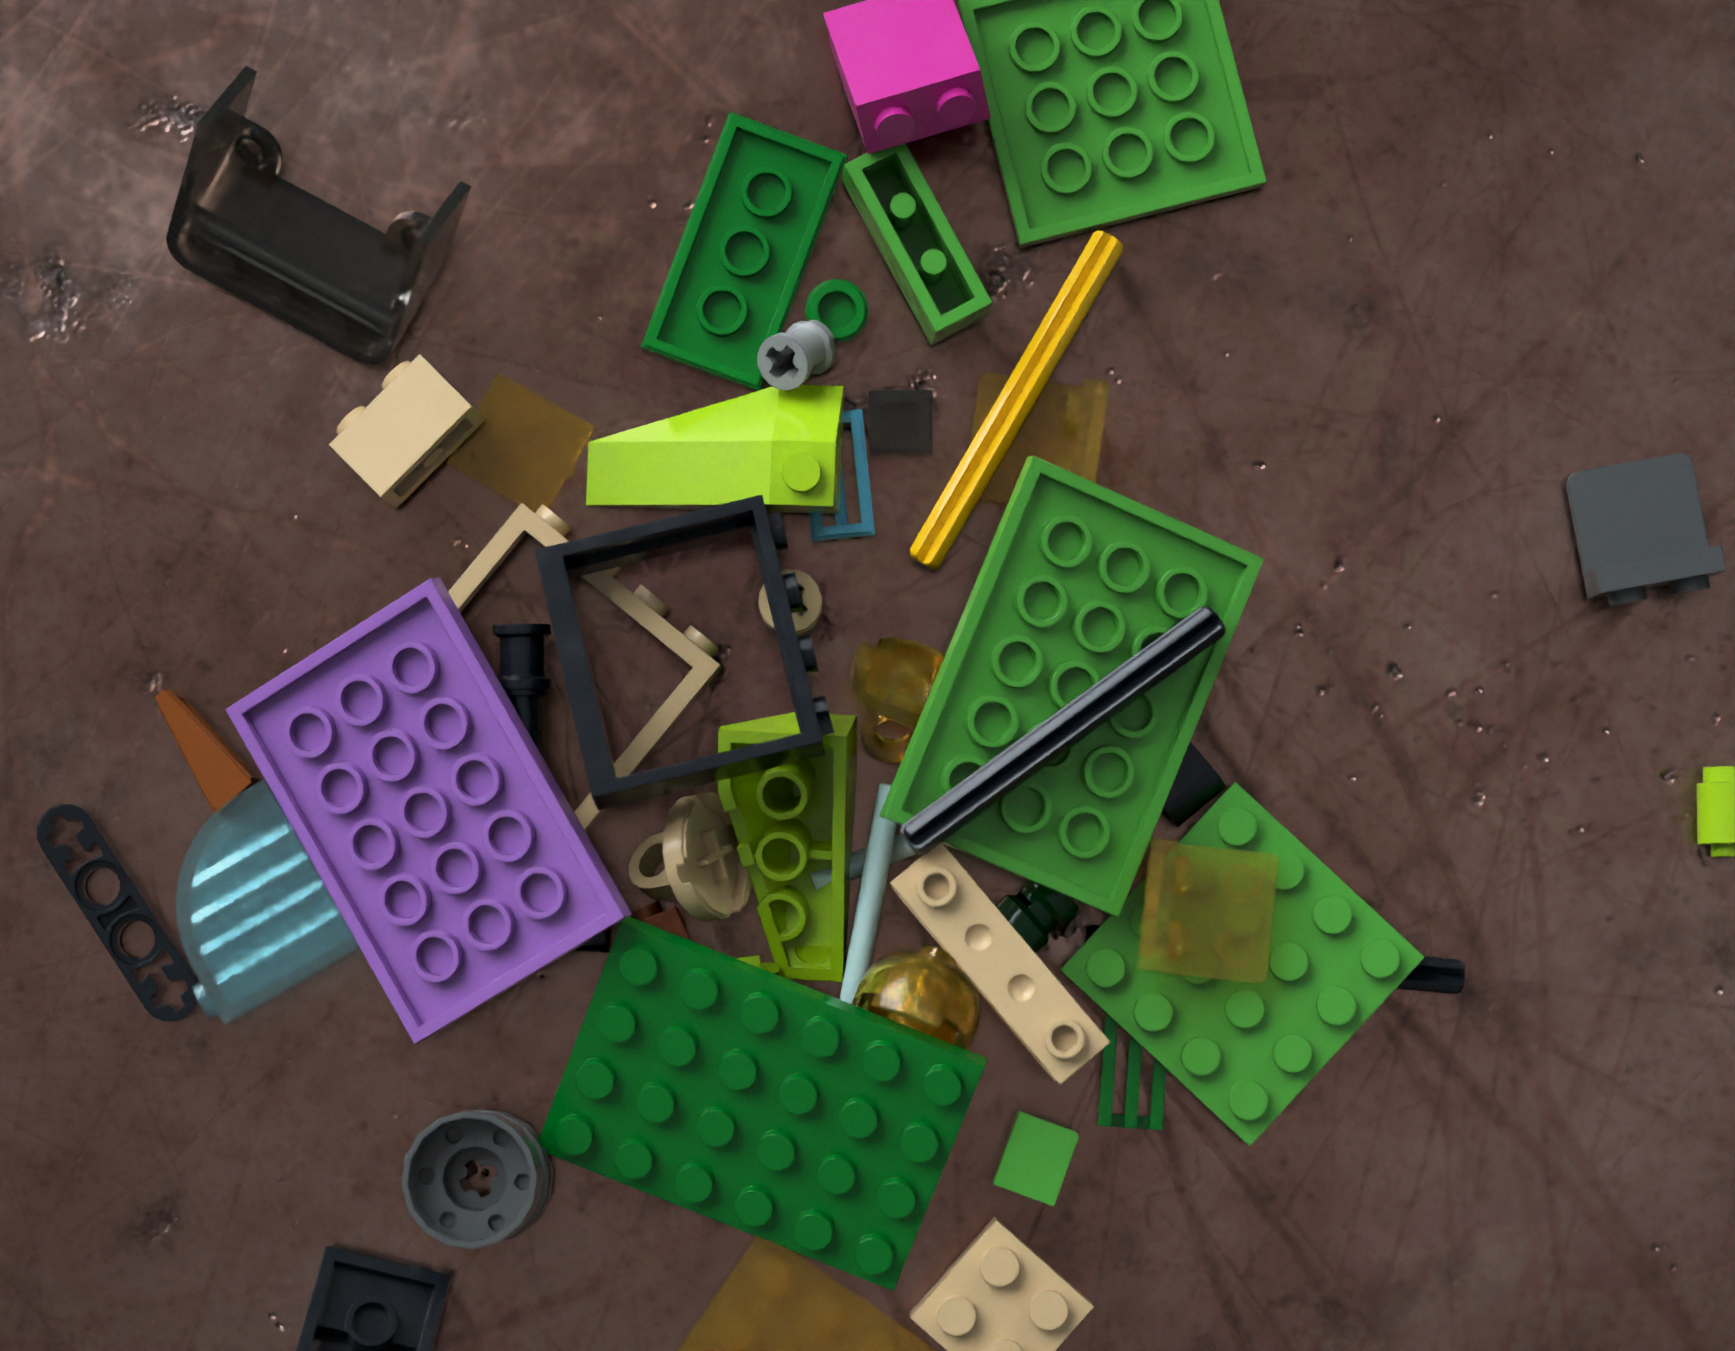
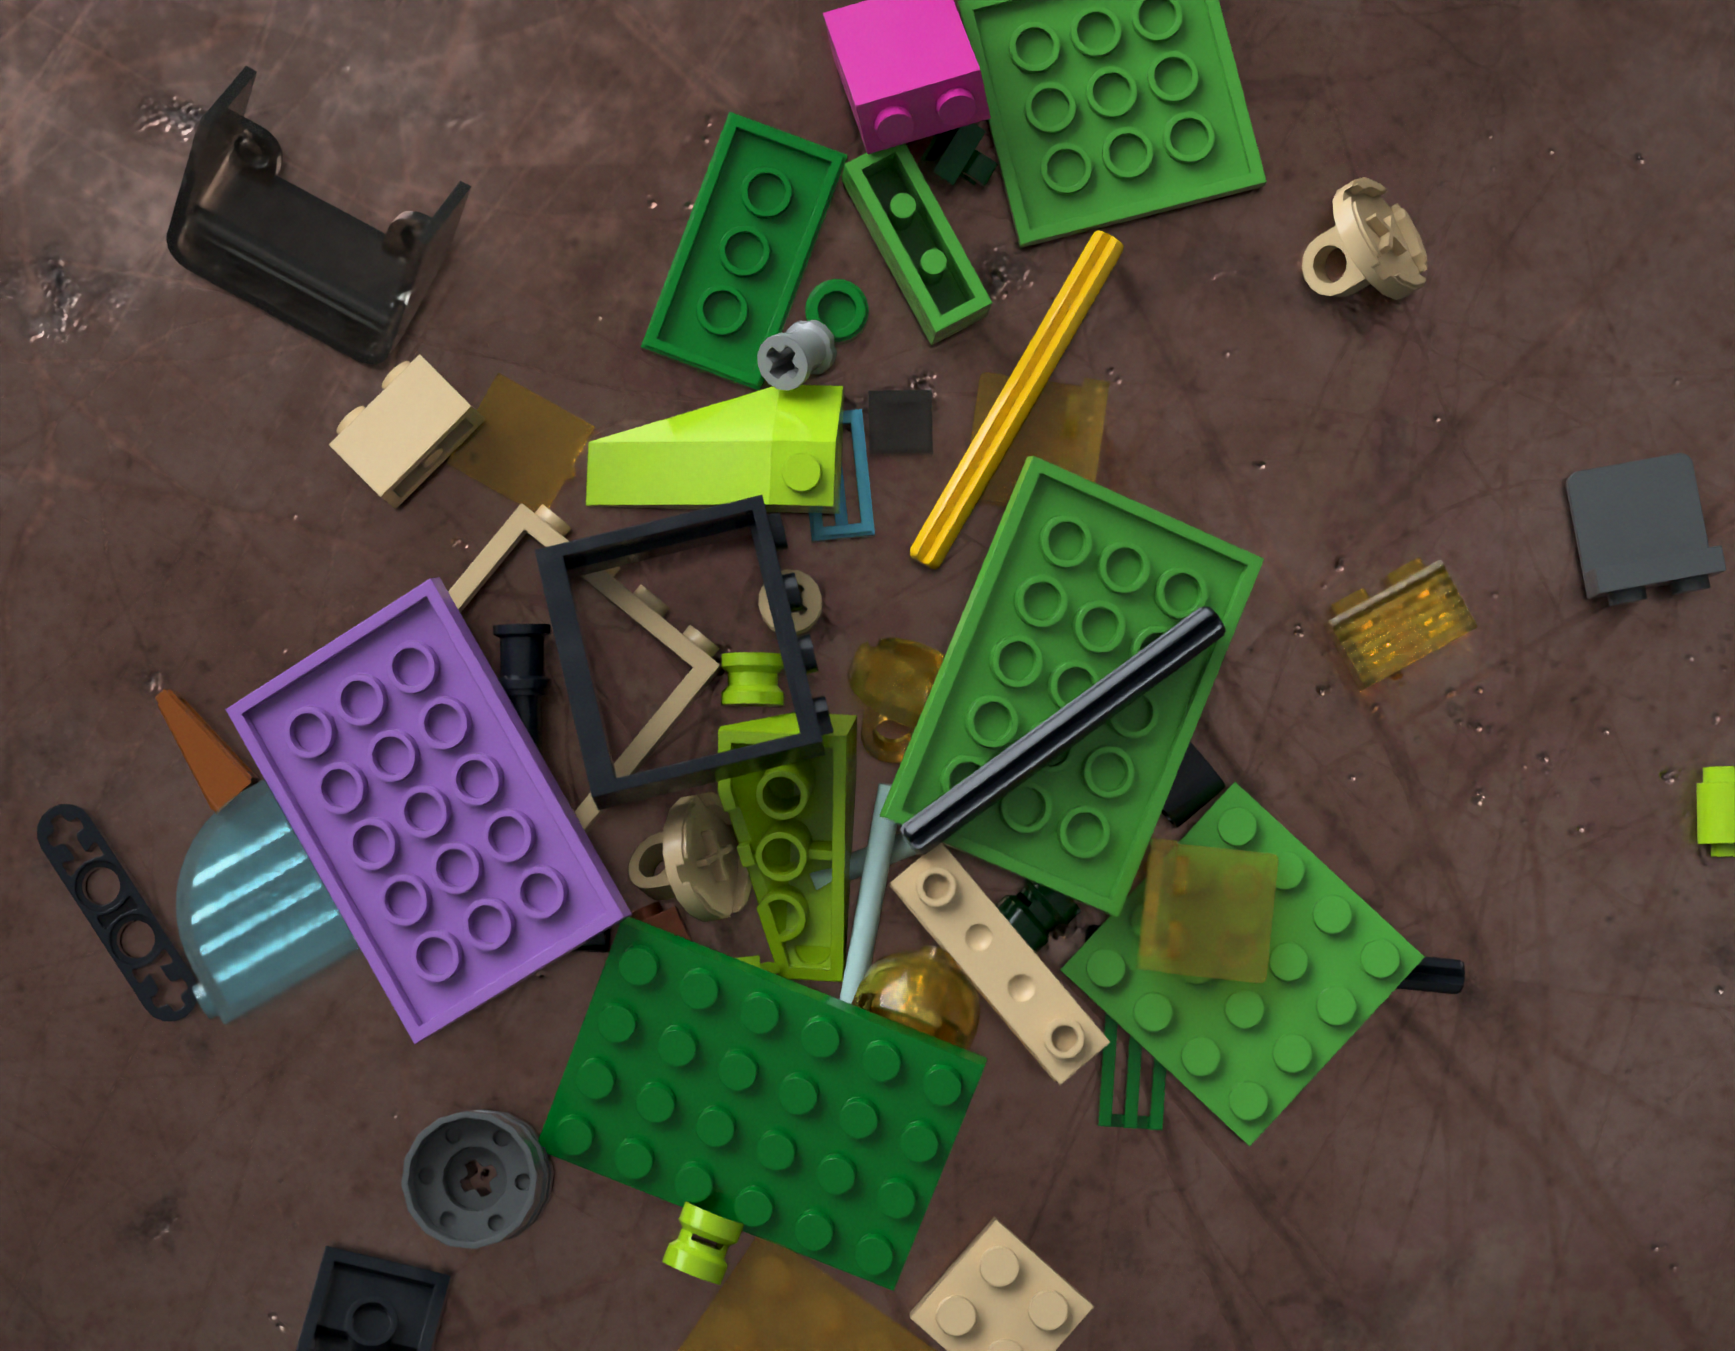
(698, 1256): none -> lime wheel
(752, 679): none -> lime wheel
(954, 156): none -> dark green tile
(1035, 1158): bright green panel -> none
(1377, 244): none -> tan tile
(1399, 623): none -> clear yellow brick

